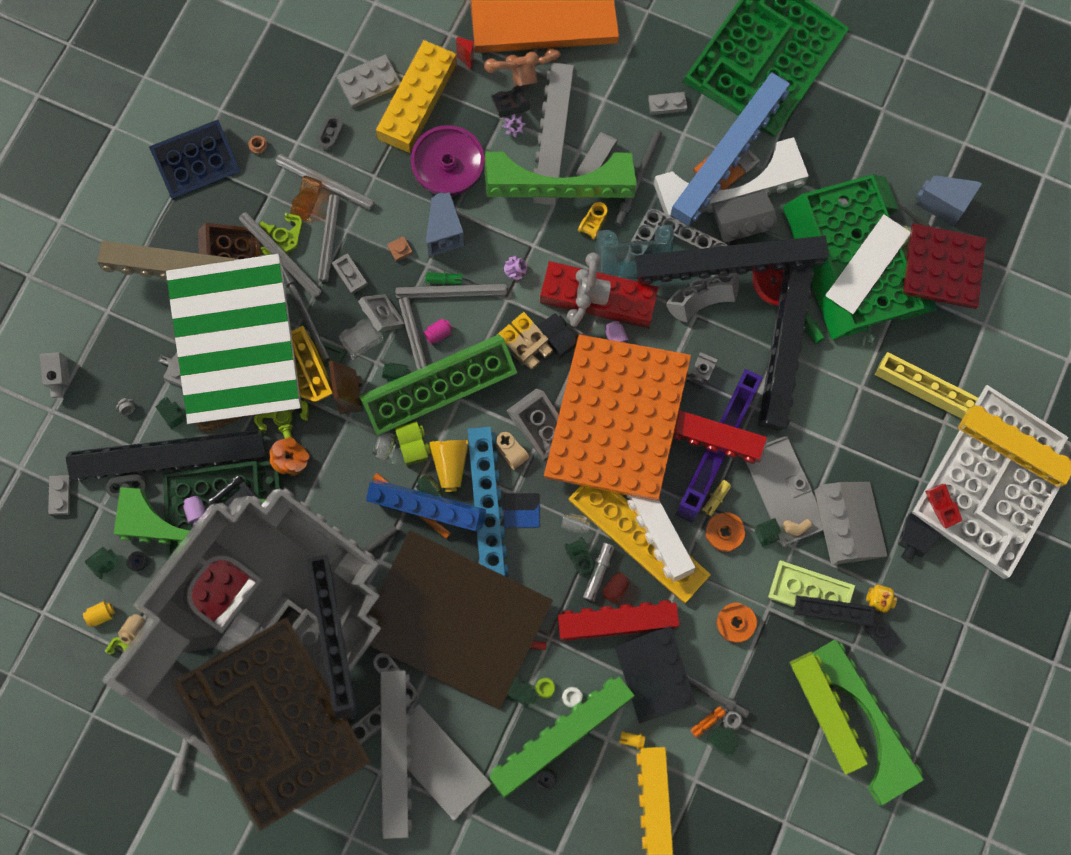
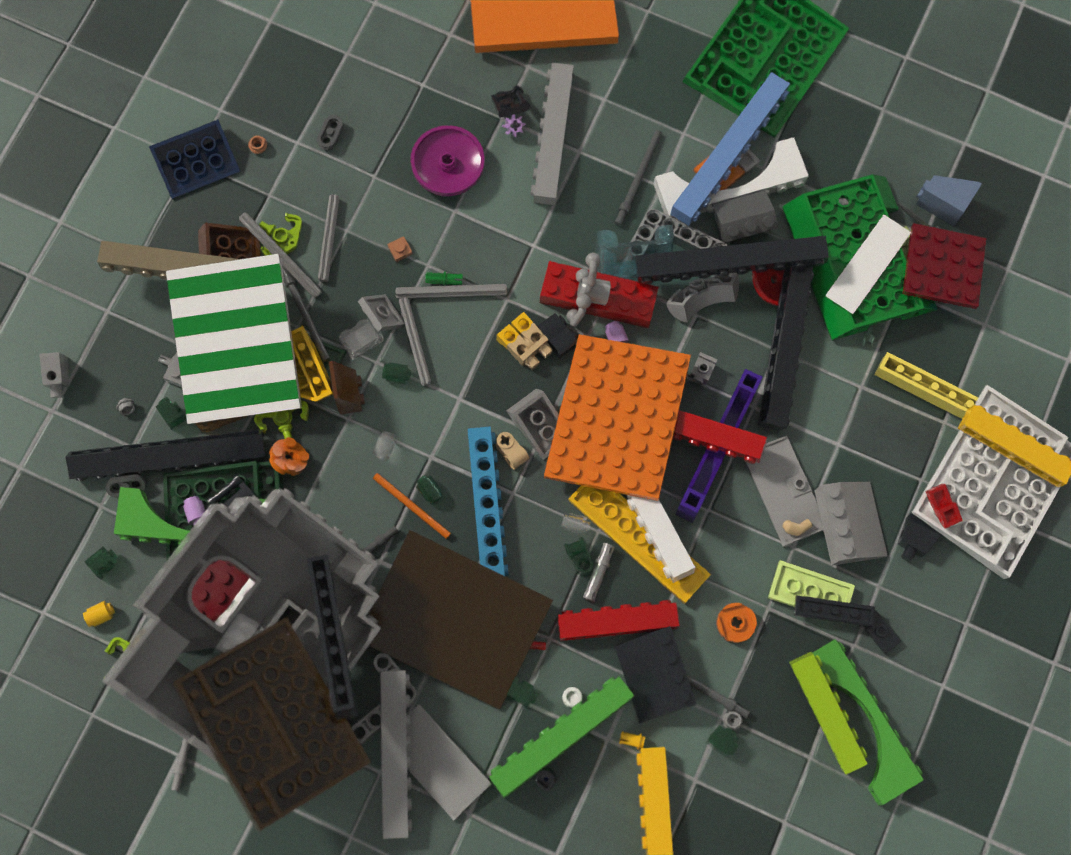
(59, 495): light grey plate -> none
(131, 628): tan brick -> none
(136, 561): black tile -> none
(307, 197): clear orange slope -> none
(327, 183): light grey axle -> none
(349, 274): light grey plate -> none
(368, 81): light grey plate -> none
(411, 443): lime brick -> none
(416, 96): yellow brick -> none
(426, 505): blue brick -> none
(438, 331): dark pink brick -> none
(438, 384): bright green brick -> none
(444, 227): sand blue slope -> none
(449, 462): yellow cone -> none
(465, 51): red slope -> none
(508, 179): bright green arch -> none
(515, 267): lavender gear -> none
(521, 510): sticker -> none
(522, 67): nougat wheel -> none
(545, 688): lime tile -> none
(593, 222): yellow piece -> none
(598, 154): light grey beam -> none
(616, 587): clear red brick -> none
(667, 103): light grey plate -> none
(708, 722): orange axle -> none
(716, 498): light yellow axle -> none
(735, 527): orange plate -> none
(768, 532): clear green brick -> none
(813, 329): green axle -> none
(881, 597): yellow head -> none

